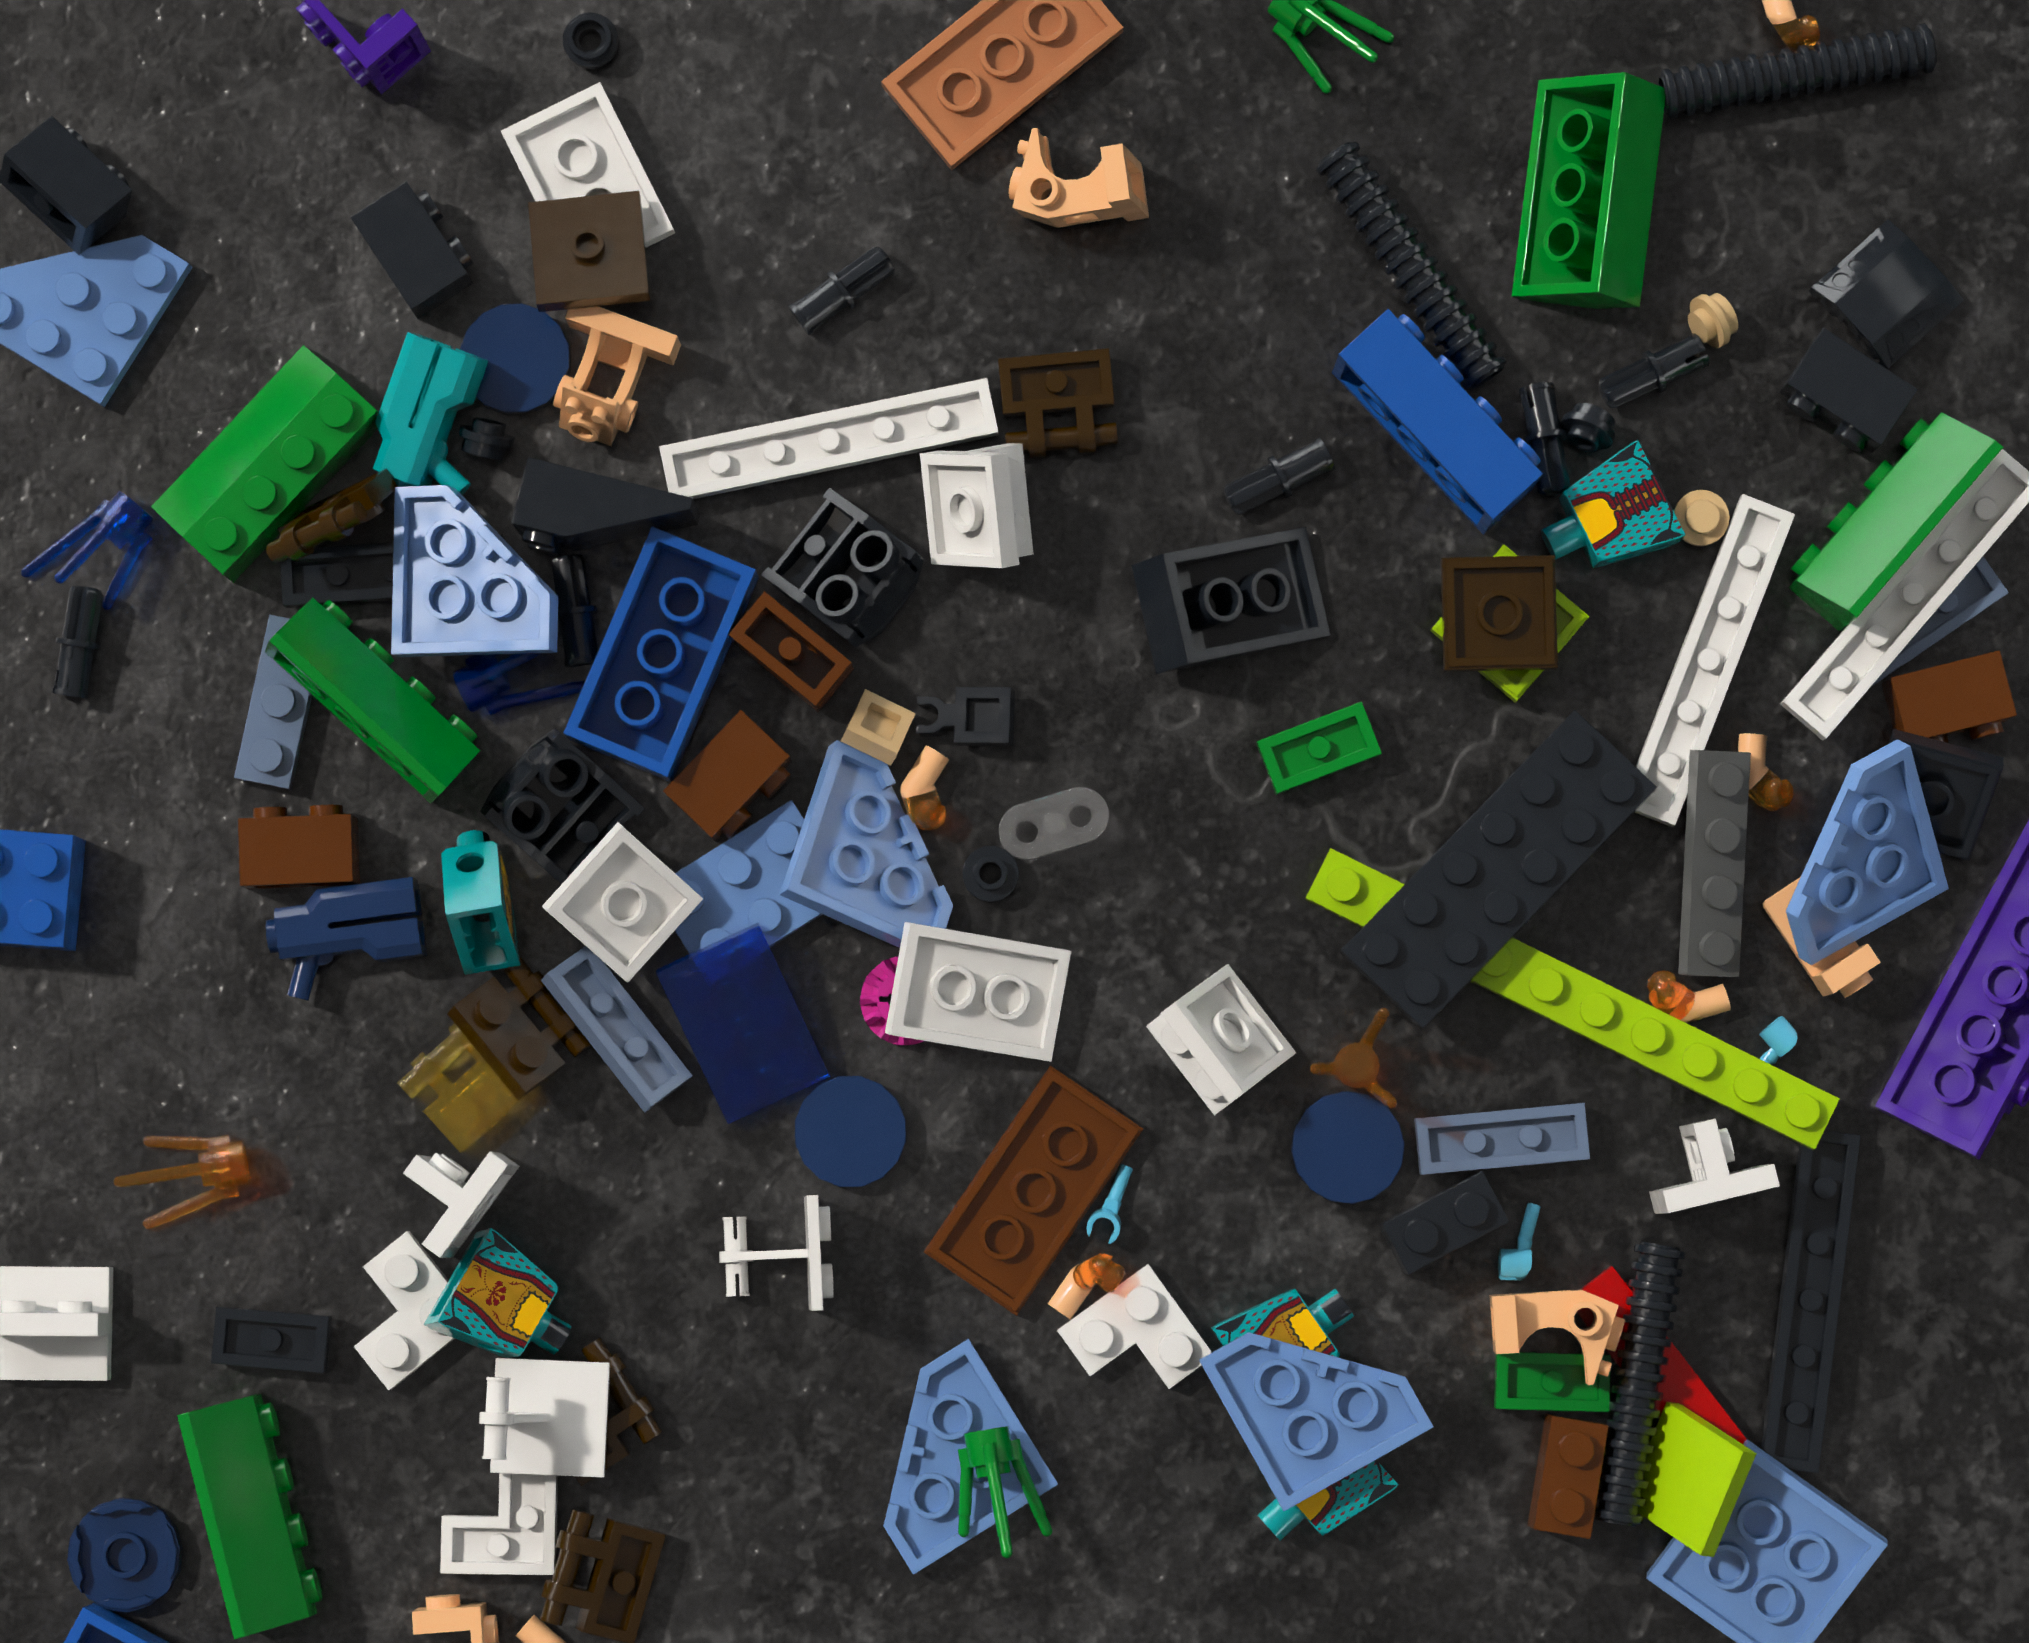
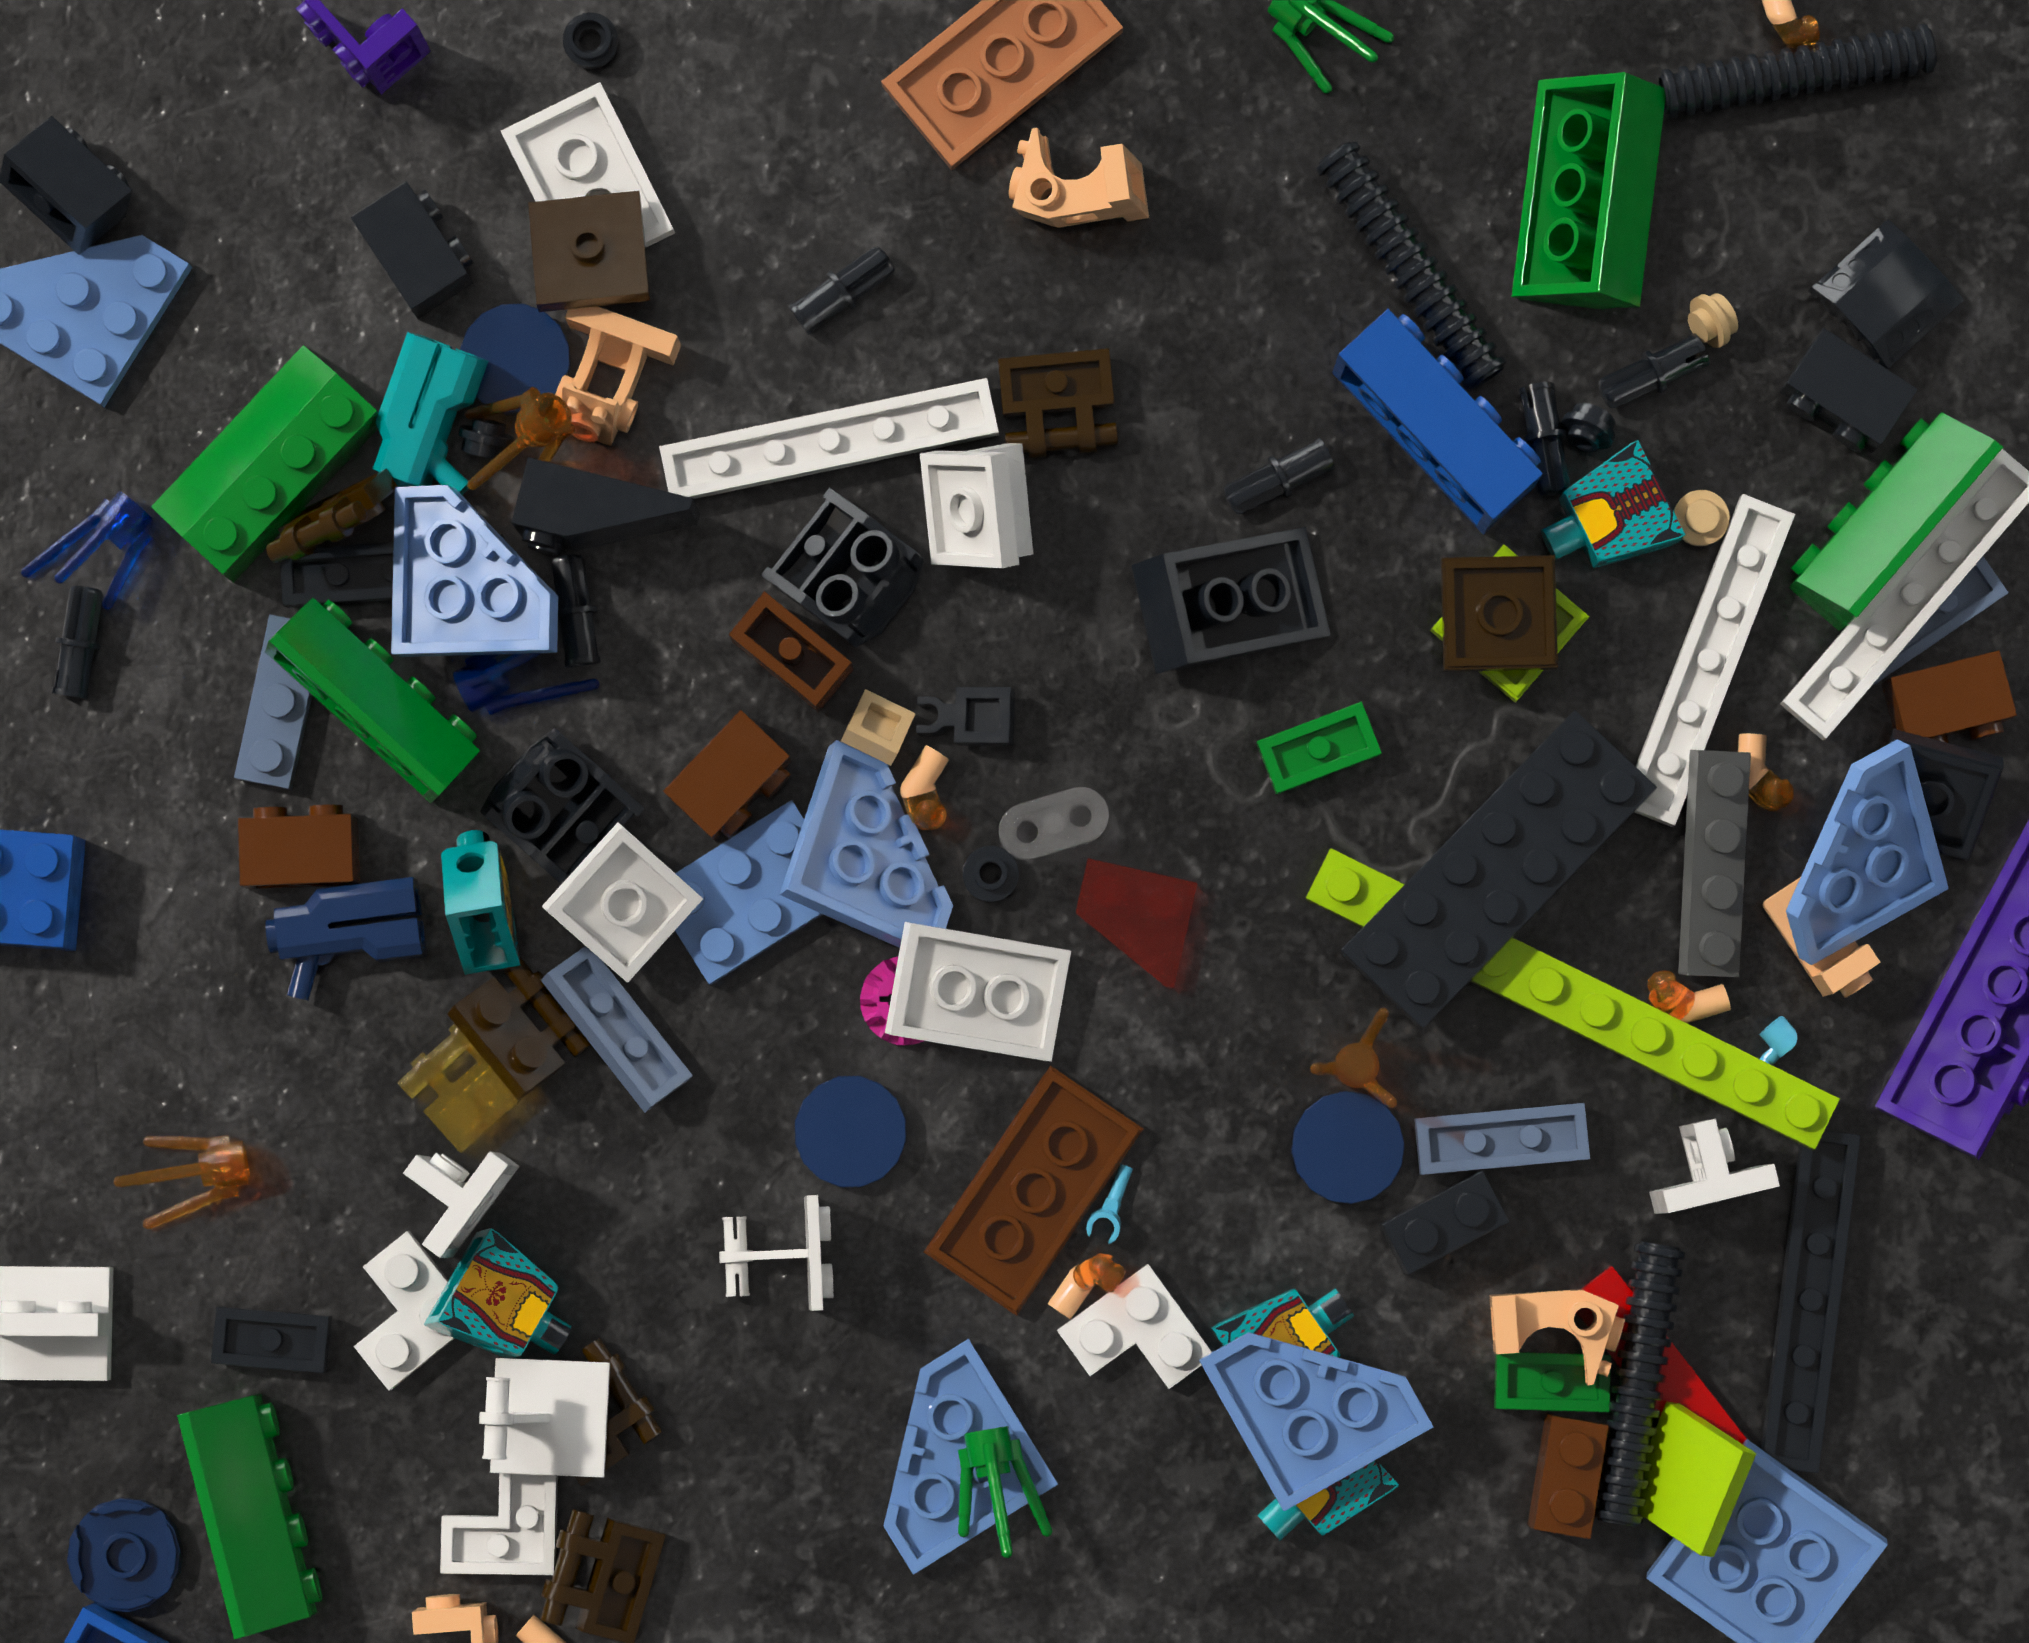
(540, 423): none -> clear orange plant
(661, 654): blue brick -> none
(742, 1023): clear blue plate -> none
(1138, 914): none -> clear red wing
(1220, 1039): white bracket -> none
(1516, 1263): medium azure hand -> none

